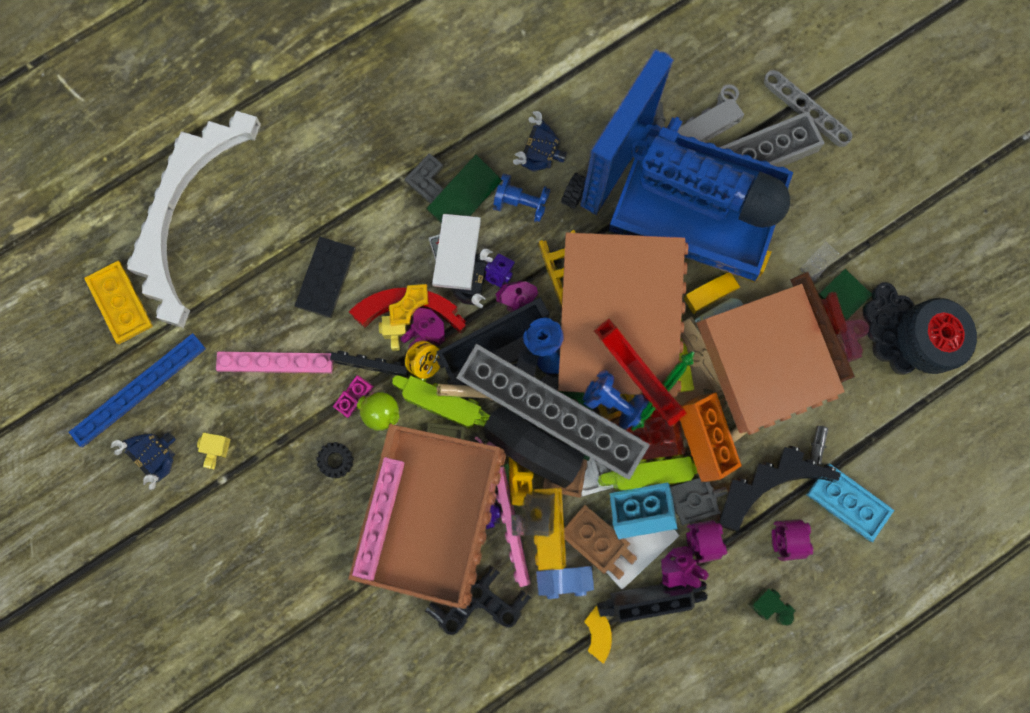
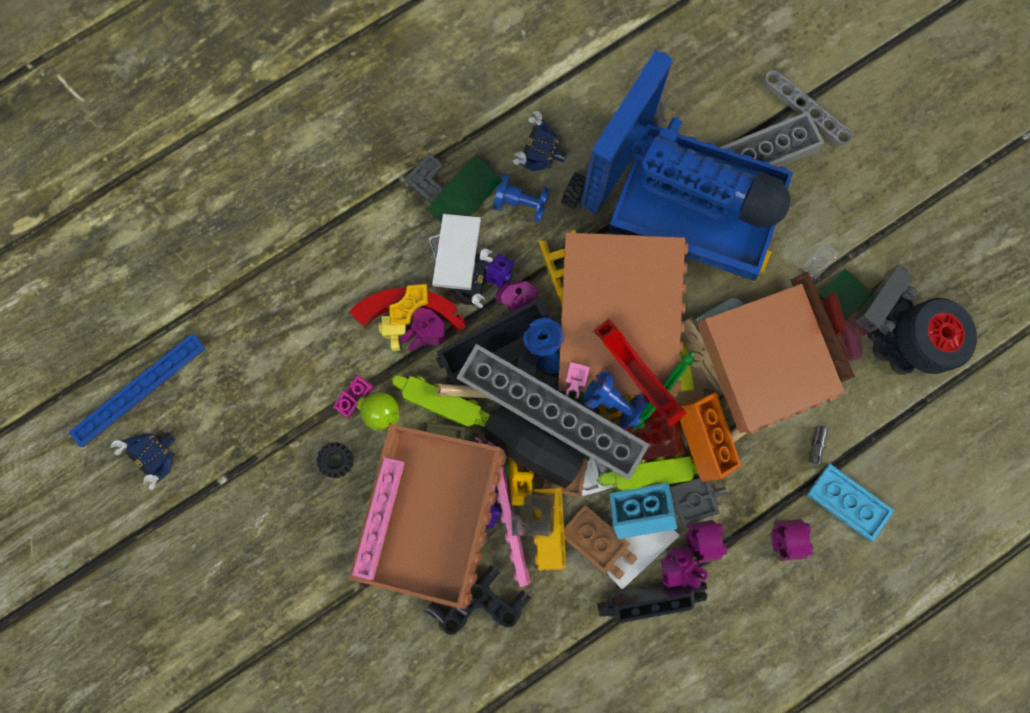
(118, 302): yellow plate -> none
(187, 159): white arch -> none
(212, 446): light yellow brick -> none
(274, 362): bright pink plate -> none
(325, 277): black plate -> none
(362, 362): black plate -> none
(422, 359): yellow head -> none
(563, 581): medium blue brick -> none
(577, 376): none -> bright pink plate
(600, 635): yellow tile -> none
(711, 292): yellow slope -> none
(715, 120): light grey hinge -> none
(768, 603): dark green brick -> none
(789, 468): black arch -> none
(884, 298): none -> dark grey brick

